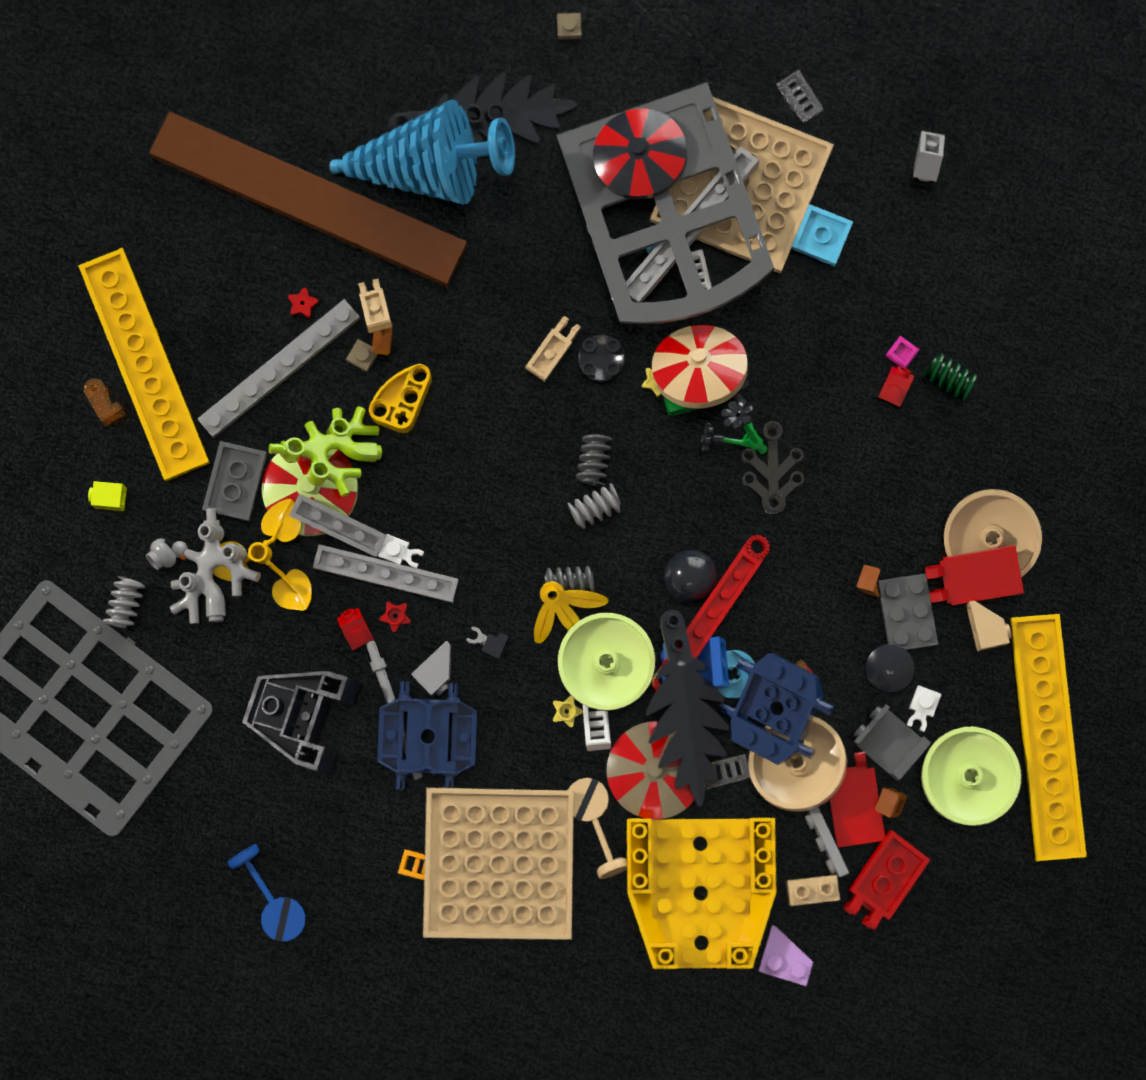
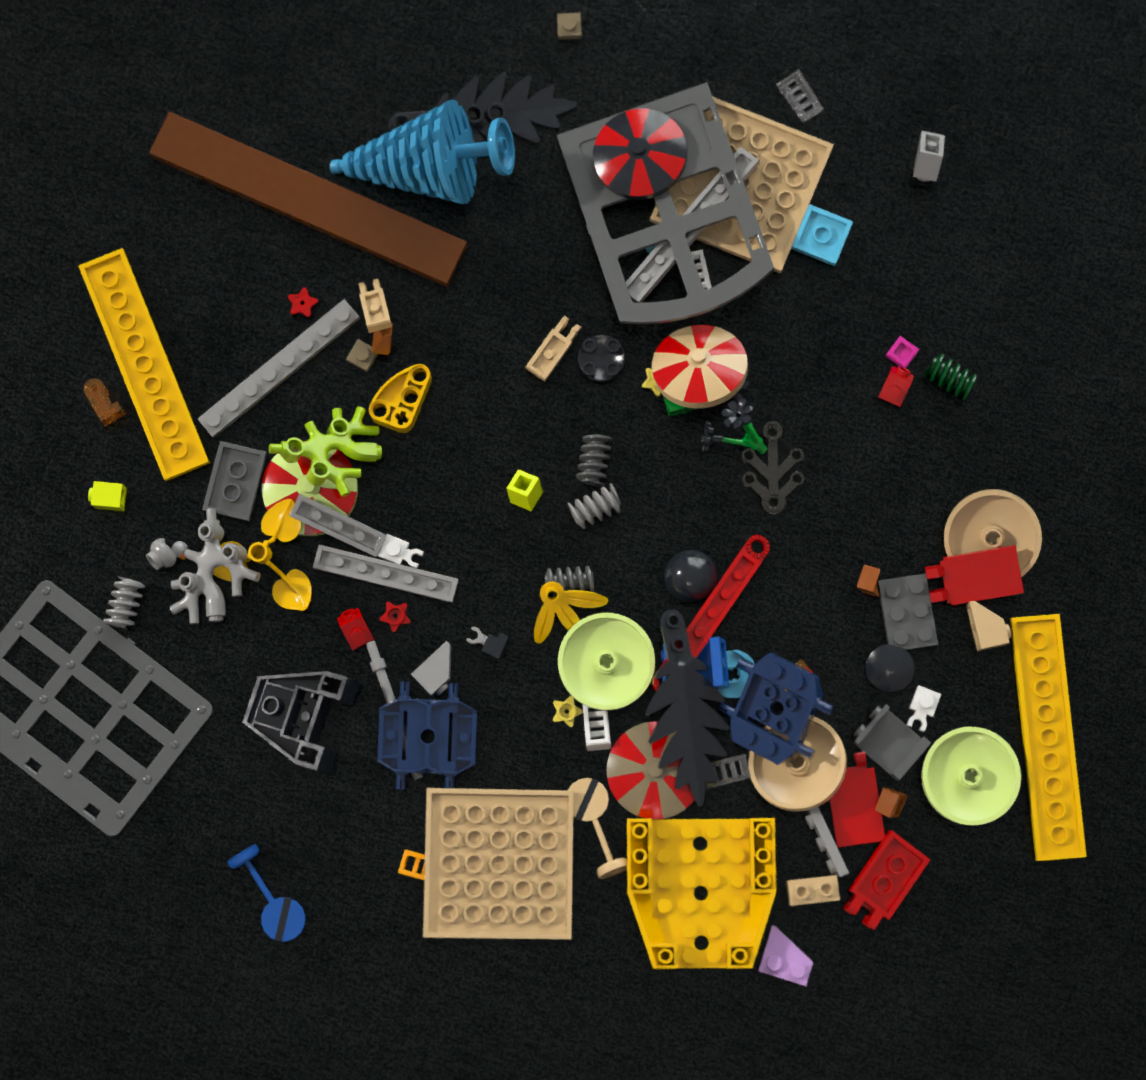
(524, 490): none -> neon yellow brick

